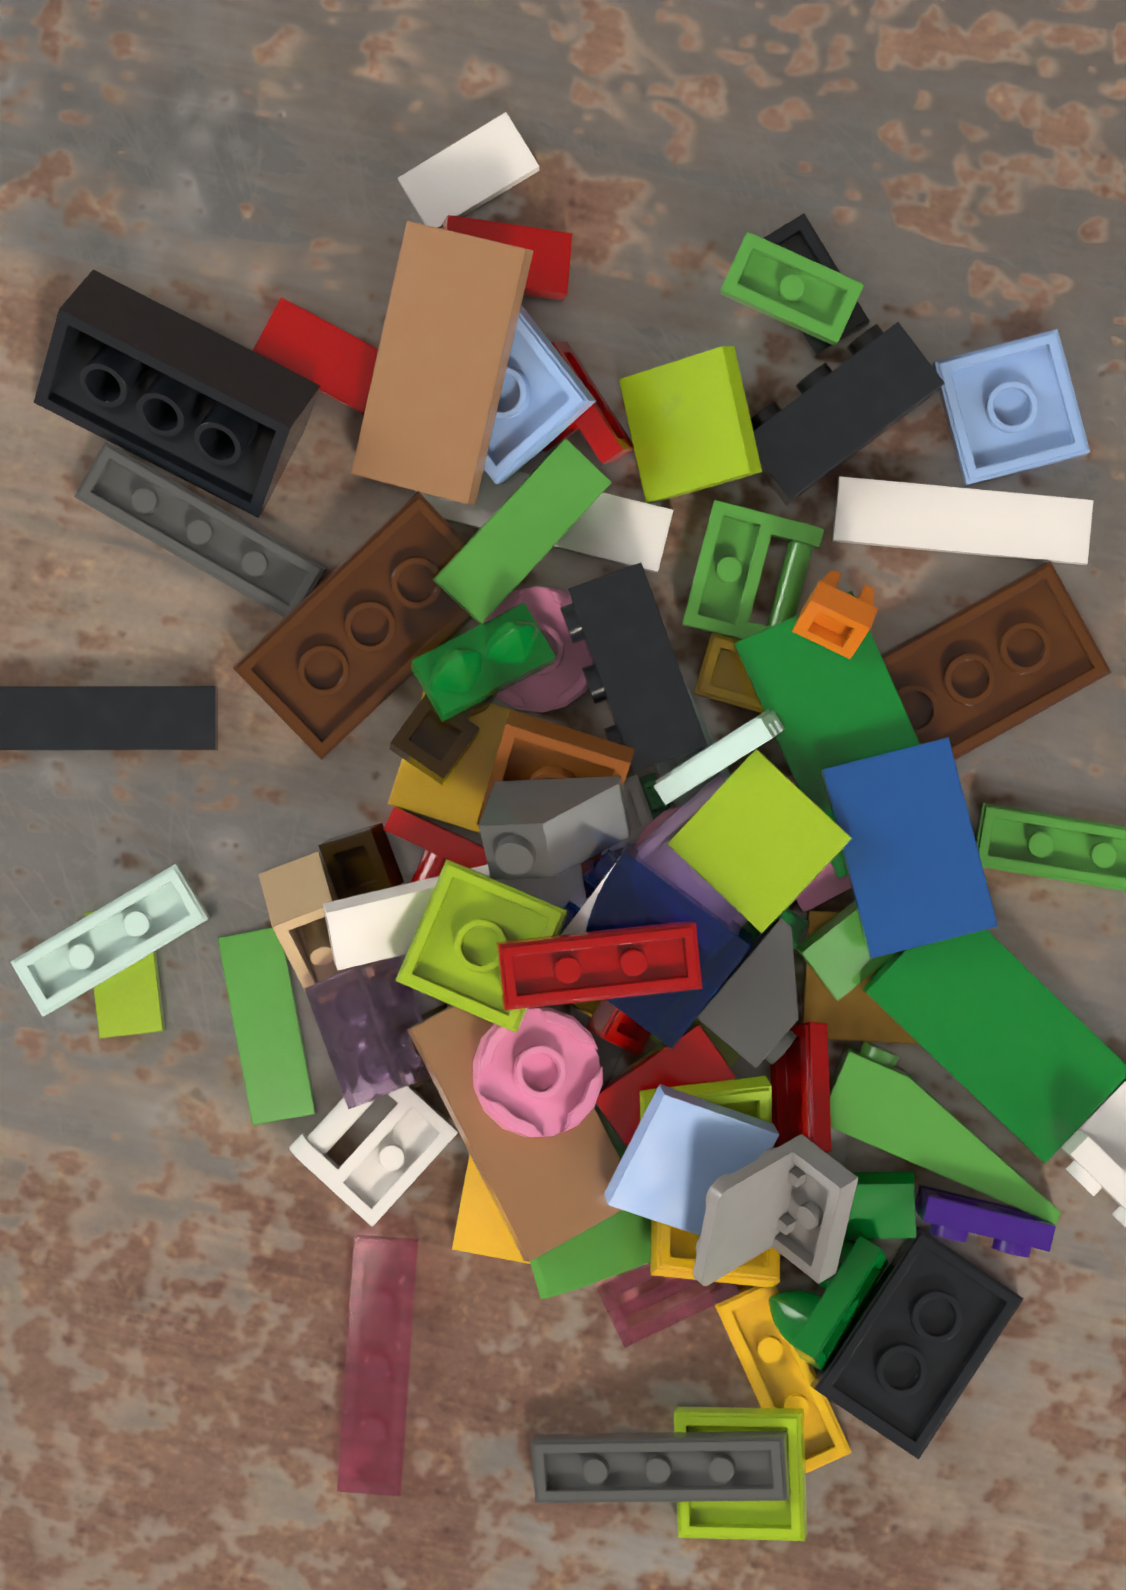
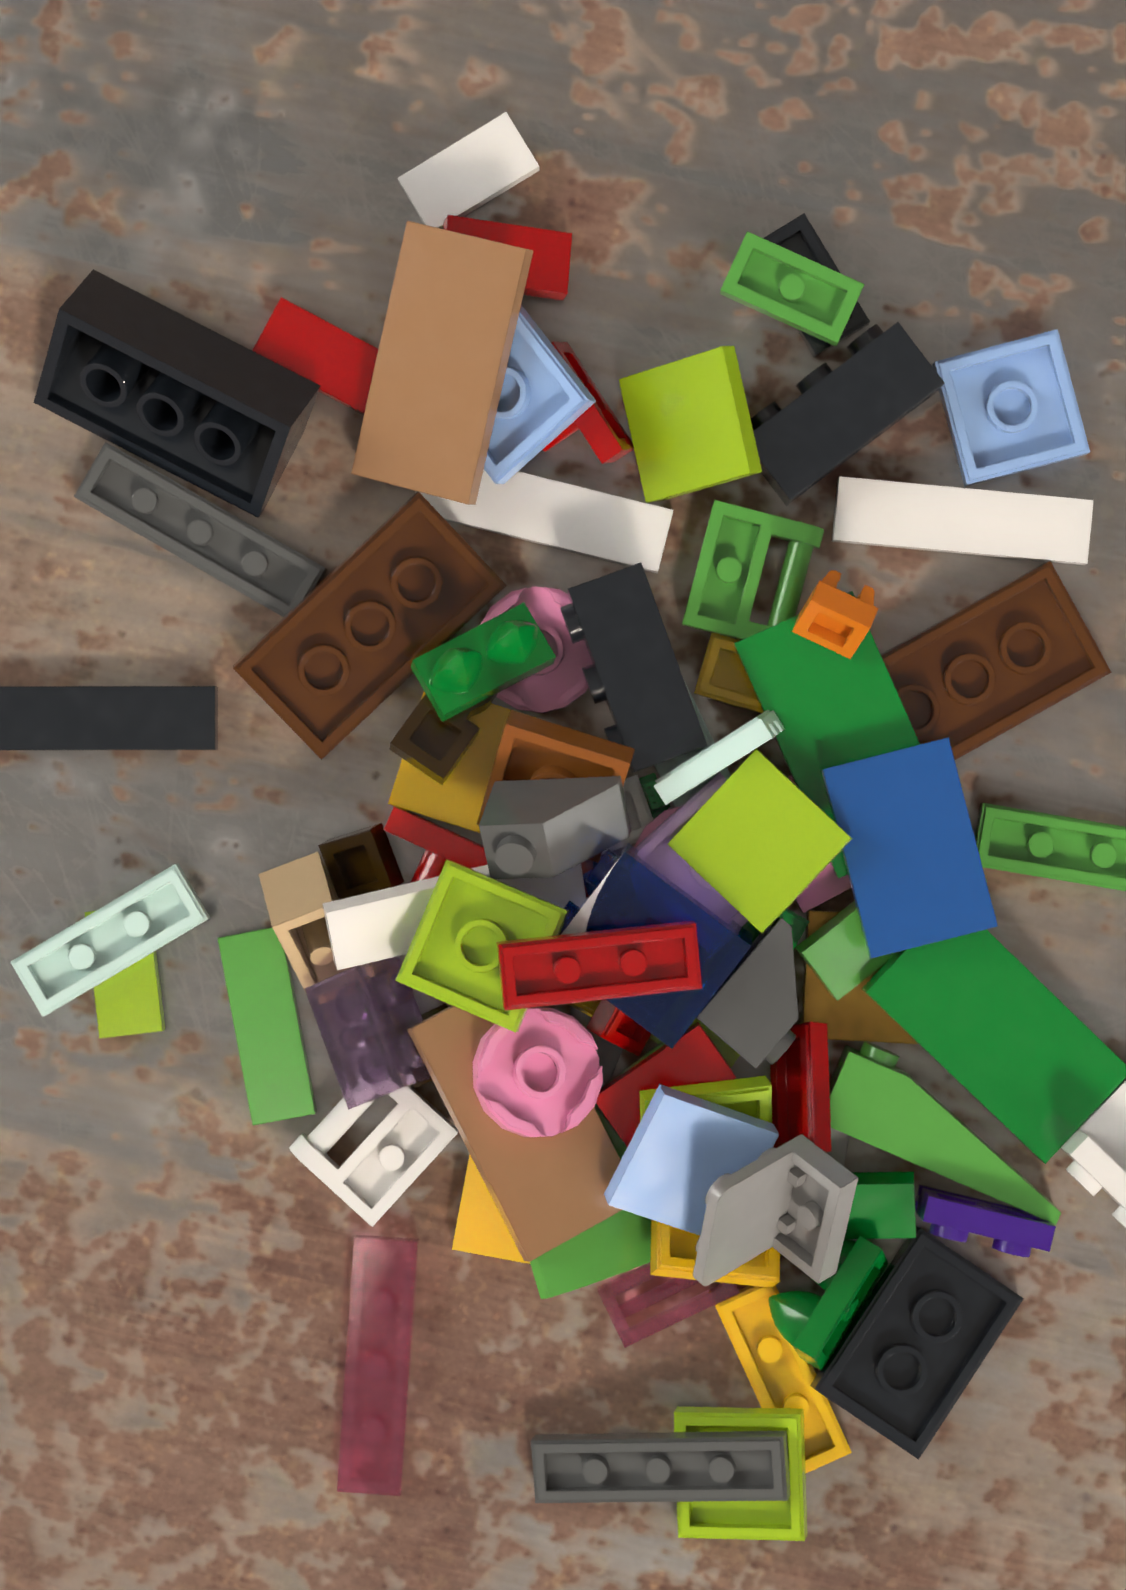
(522, 531): bright green tile -> none

